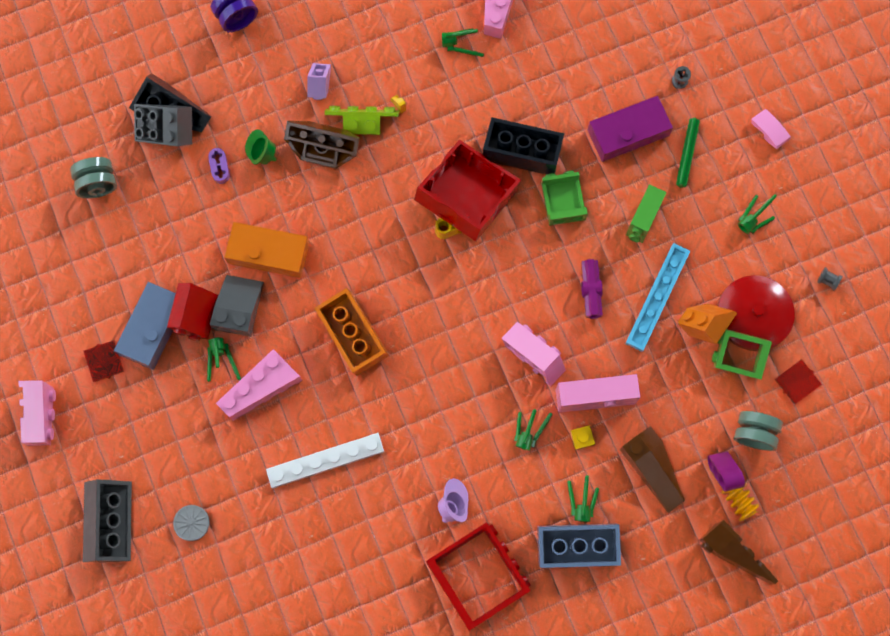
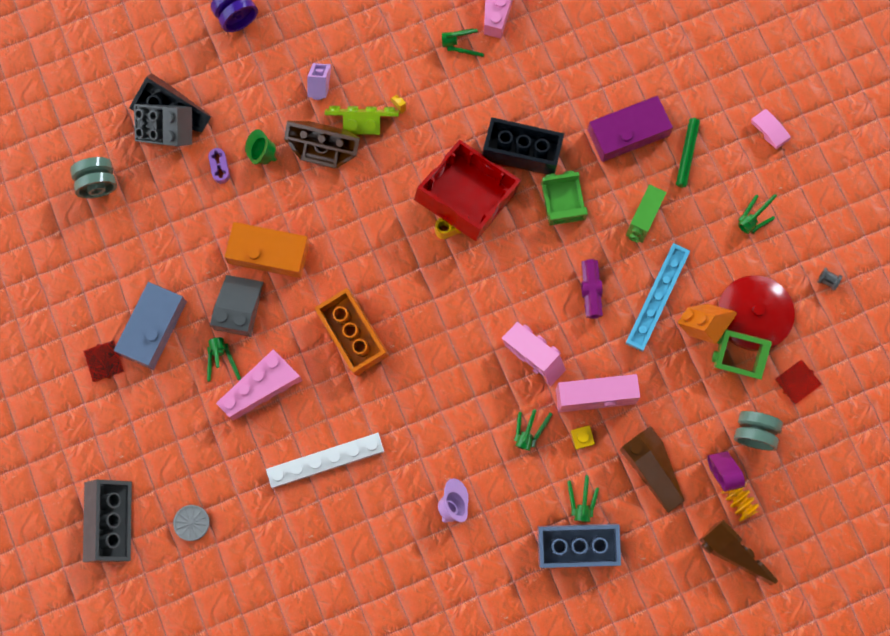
(37, 413): bright pink wedge -> none
(192, 311): red brick -> none
(502, 550): red window -> none
(679, 73): dark grey bush -> none

